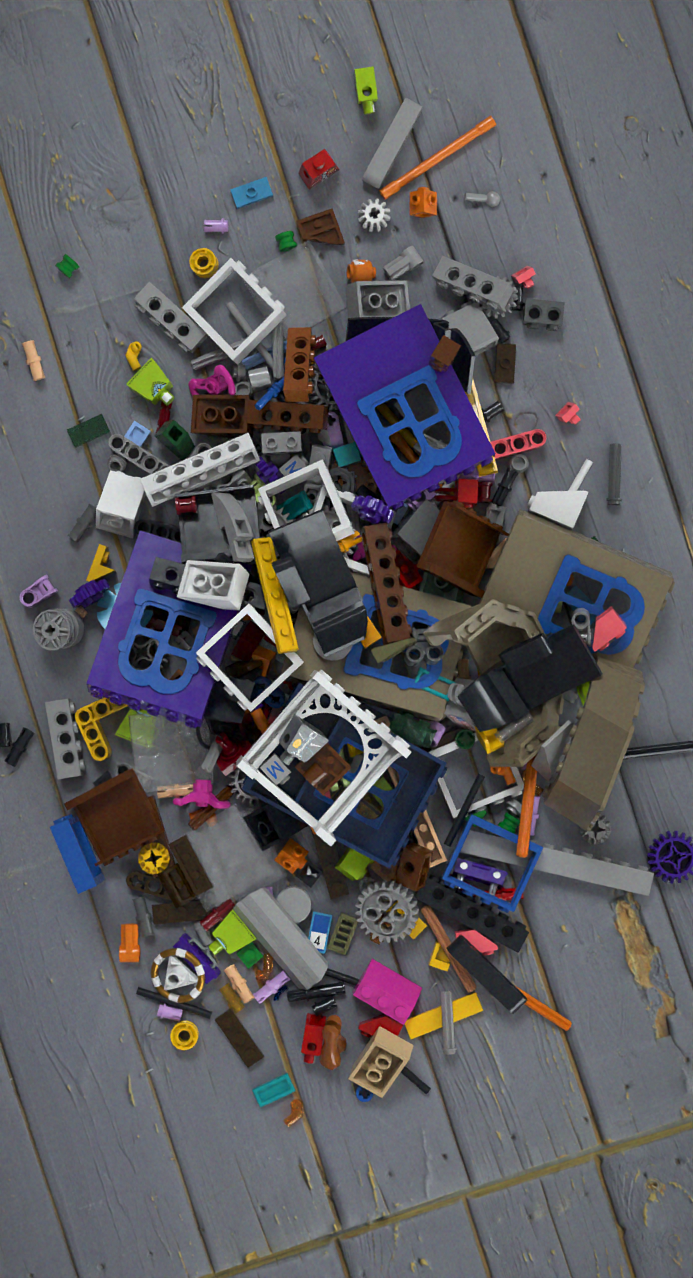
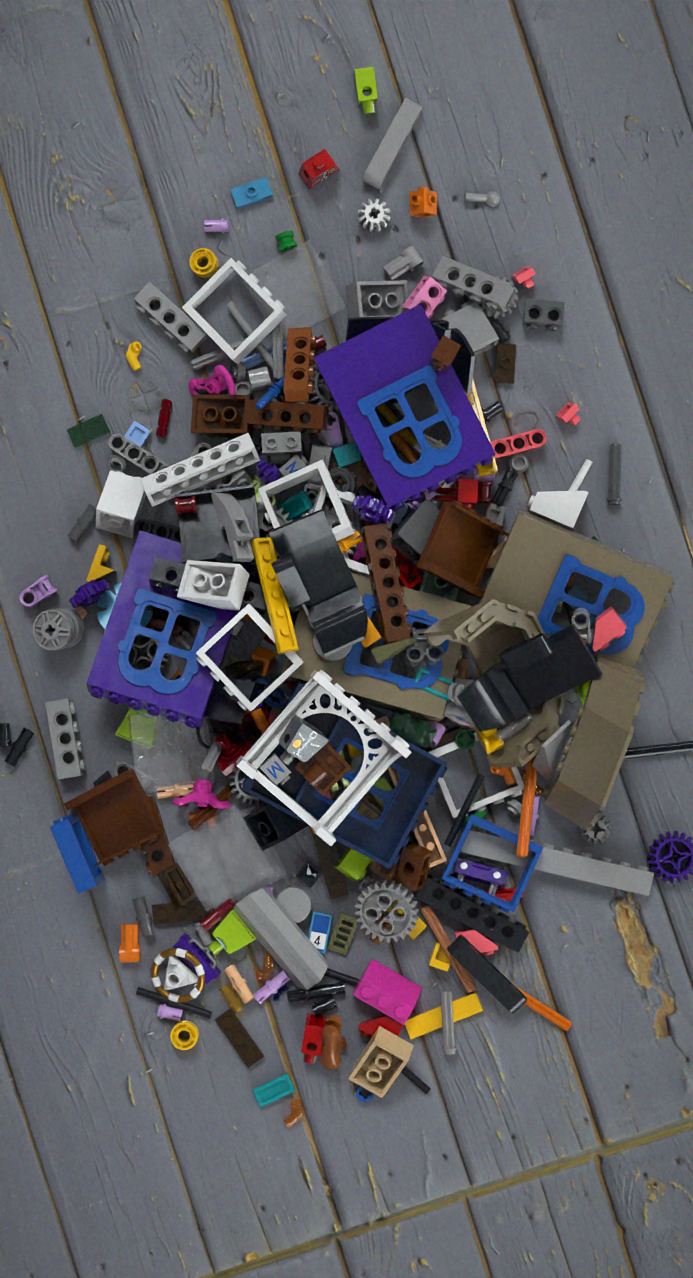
(33, 360): light nougat pin -> none
(67, 266): green wheel -> none
(93, 723): yellow beam -> none
(138, 886): dark brown beam -> none
(151, 384): lime torso -> none
(158, 850): yellow gear -> none
(175, 439): dark green slope -> none
(191, 865): dark brown plate -> none
(248, 641): dark red slope -> none
(249, 954): green plate -> none
(292, 856): orange brick -> none
(321, 228): reddish brown wing -> none
(360, 271): orange head -> none
(394, 186): orange piece -> none
(421, 295): none -> bright pink brick
(509, 823): green wheel -> none
(520, 304): black pin -> none

